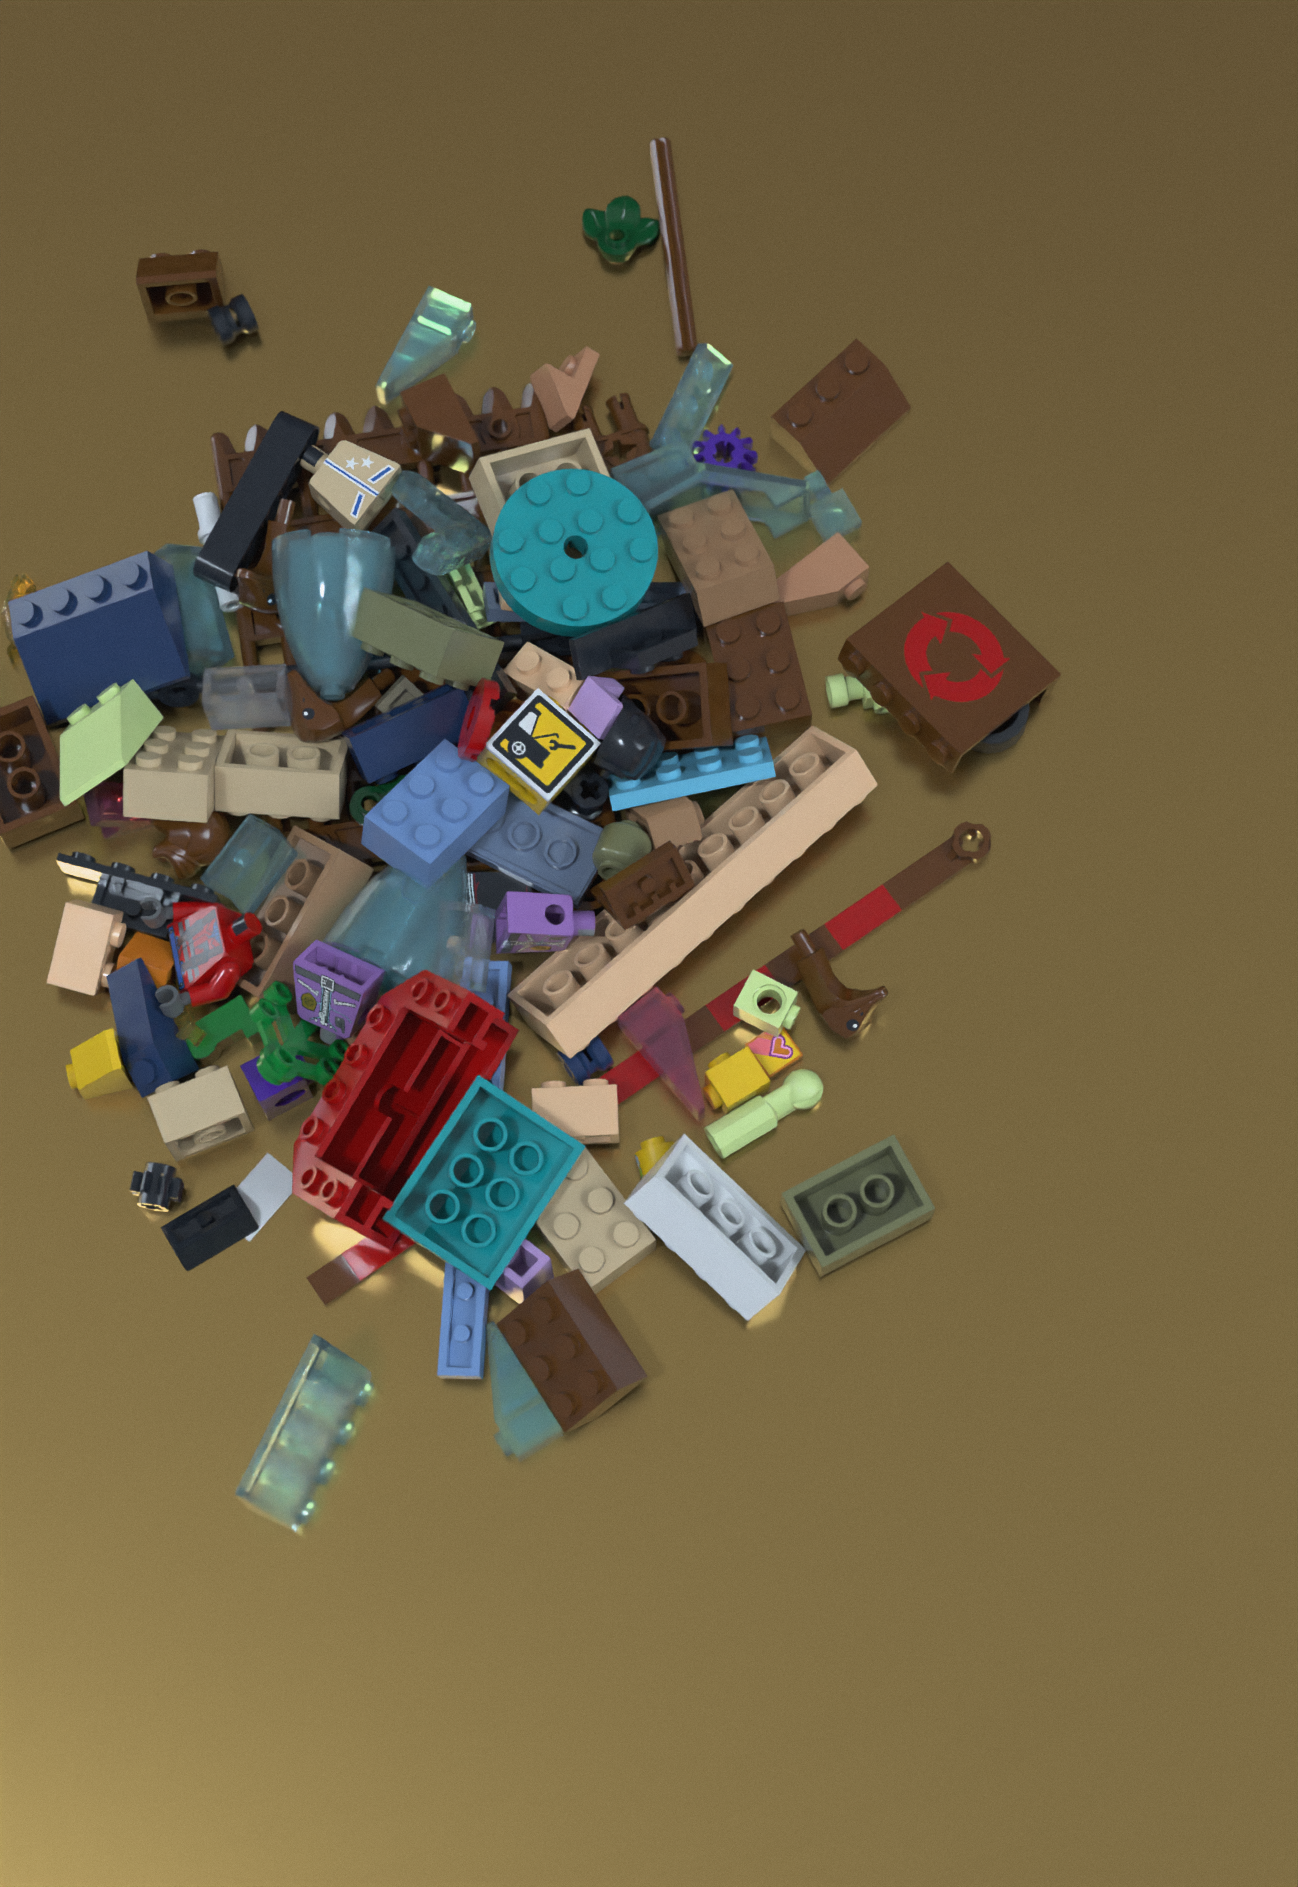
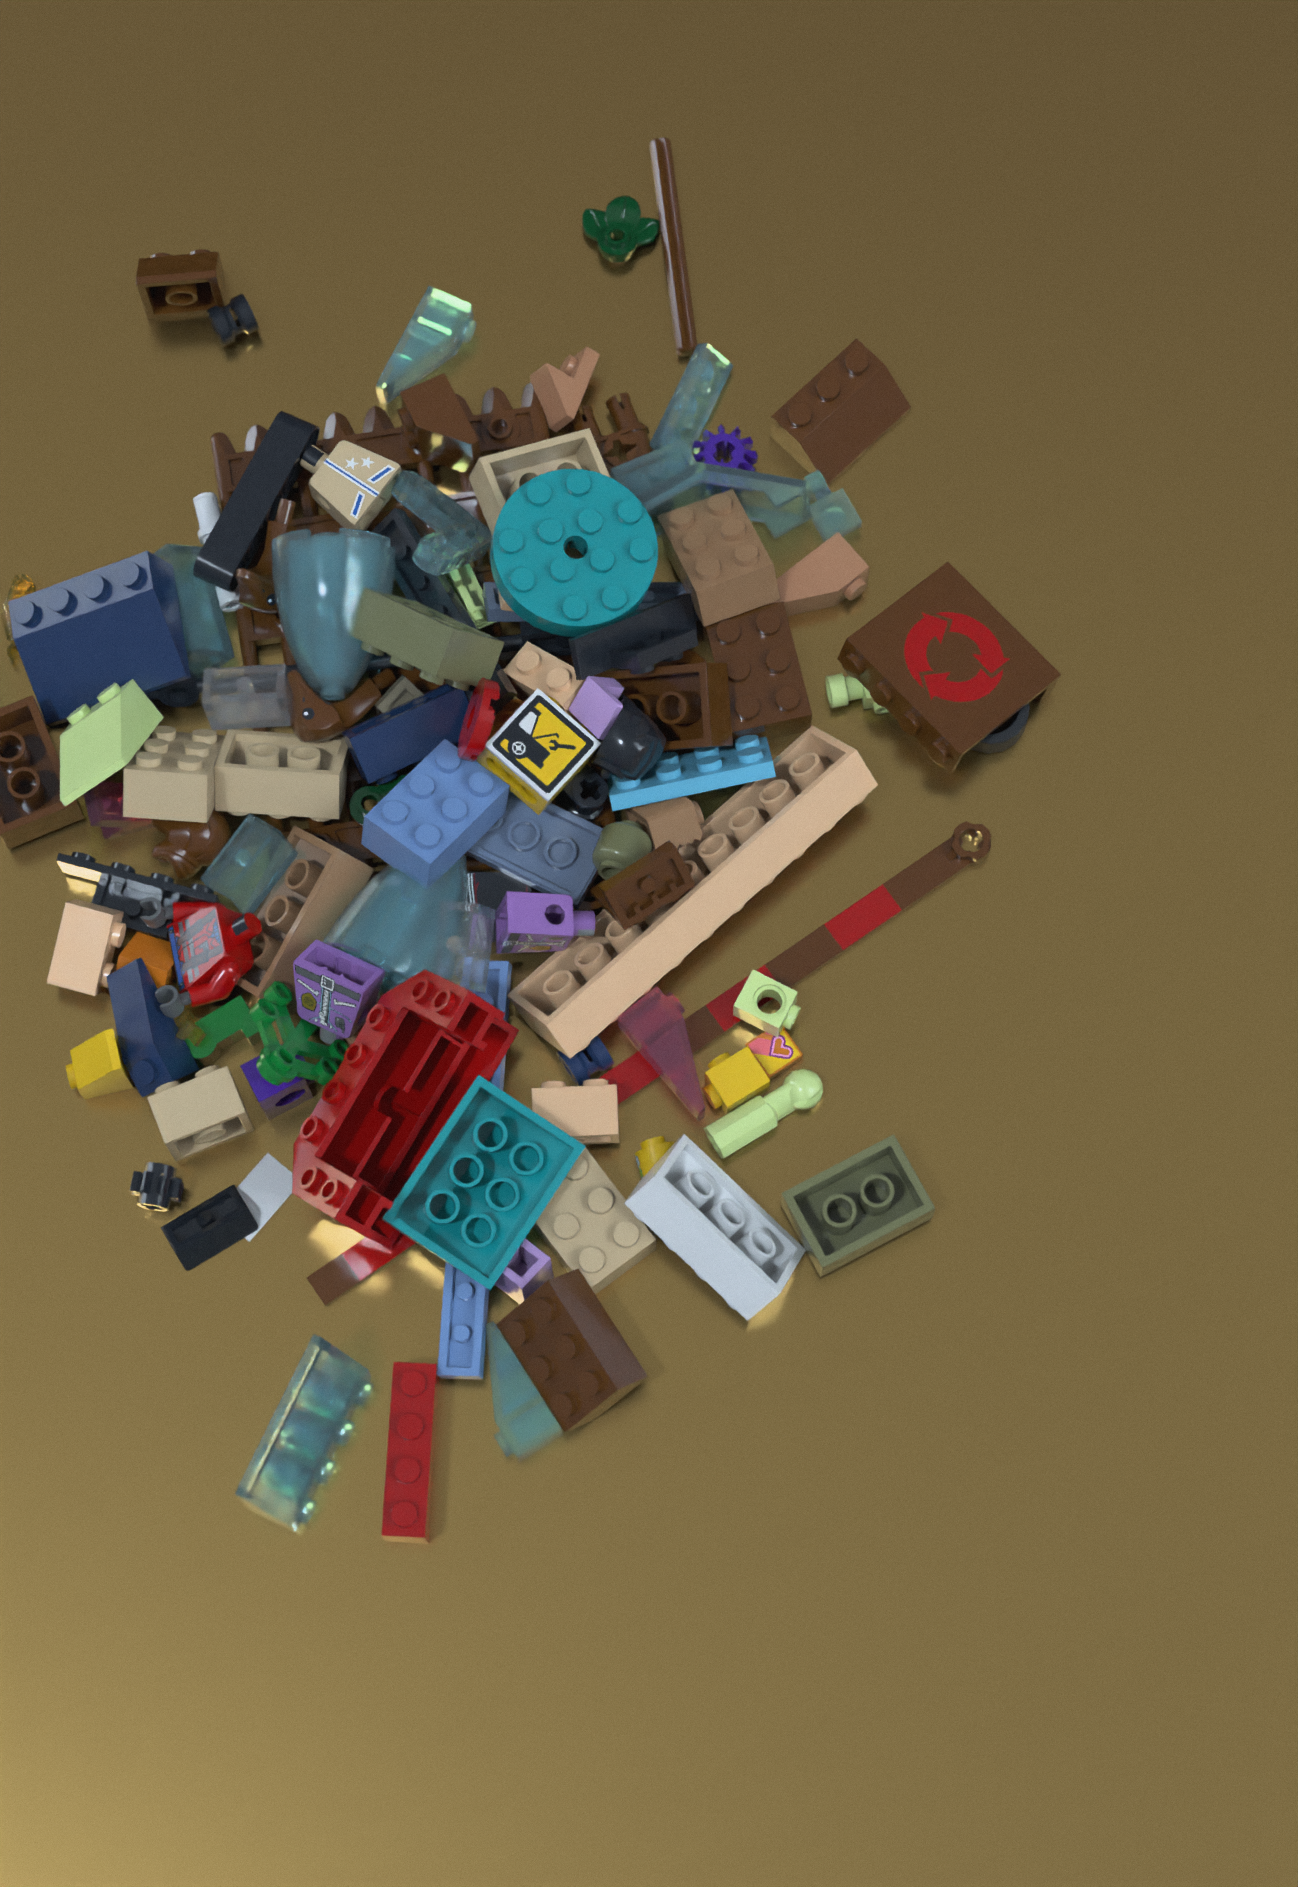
(410, 1453): none -> red brick
(842, 1008): reddish brown animal -> none

